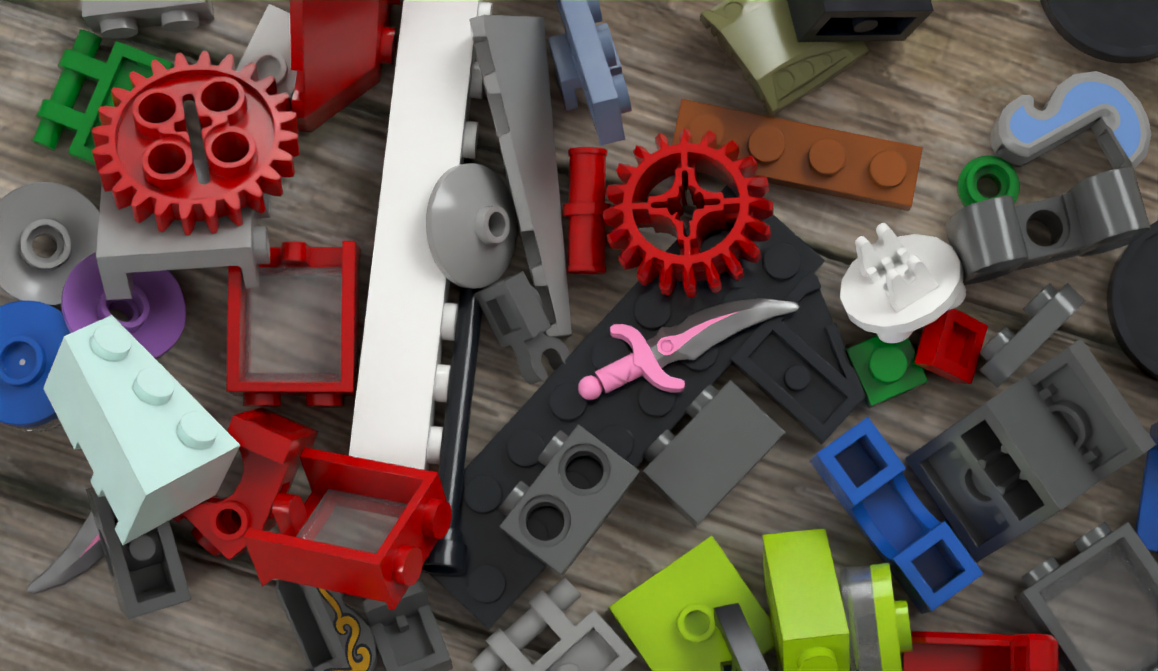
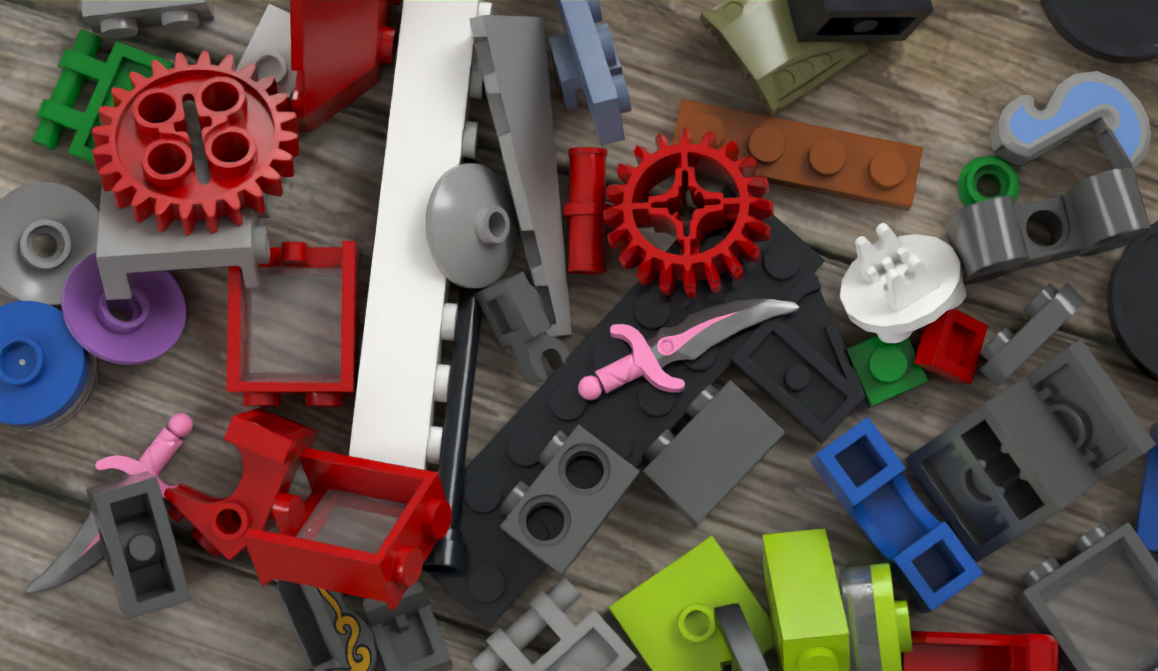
(137, 426): light aqua wedge -> none

